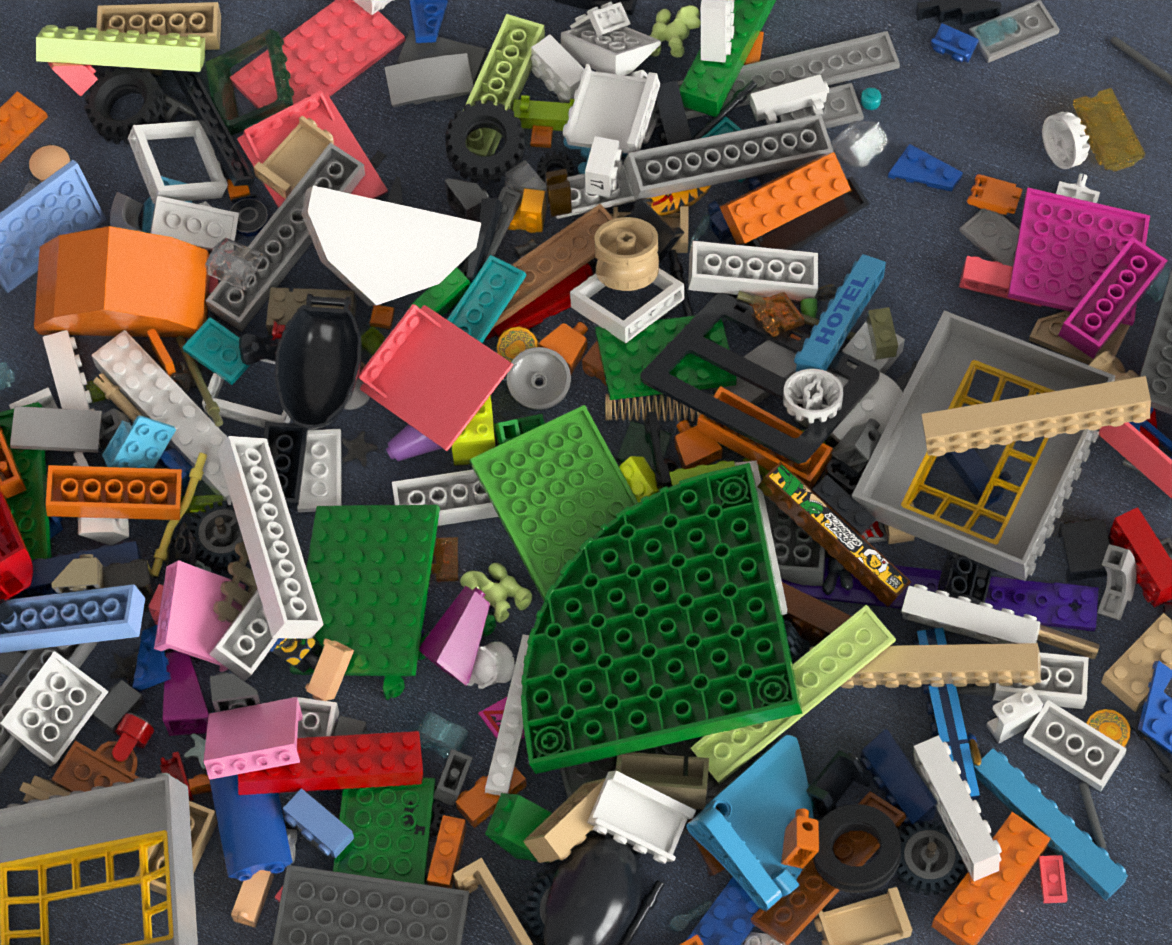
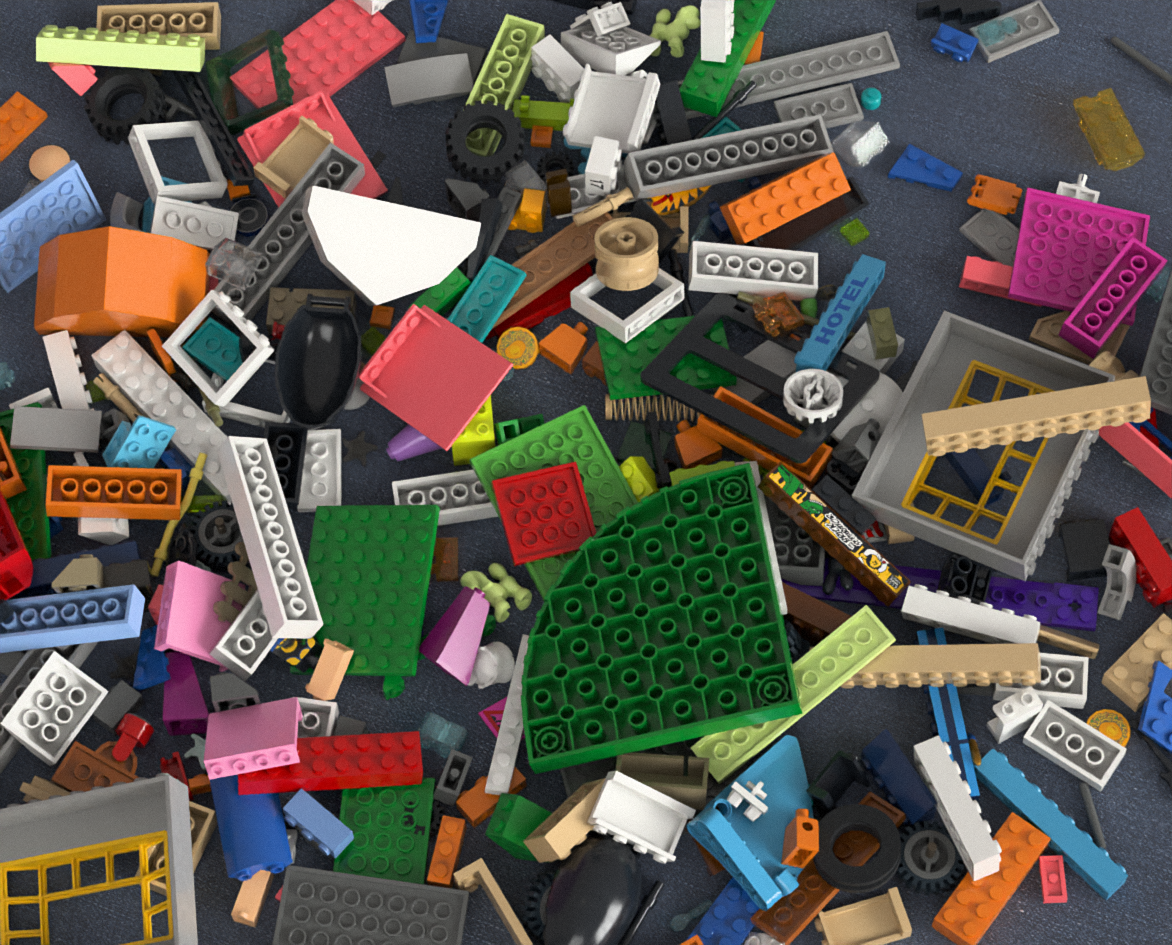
(245, 371): none -> white window
(536, 365): light grey dish -> none
(544, 512): none -> red plate
(611, 202): none -> tan pin
(756, 806): none -> white hips
(788, 98): white brick -> none
(854, 232): none -> clear neon green tile
(1065, 140): white gear -> none

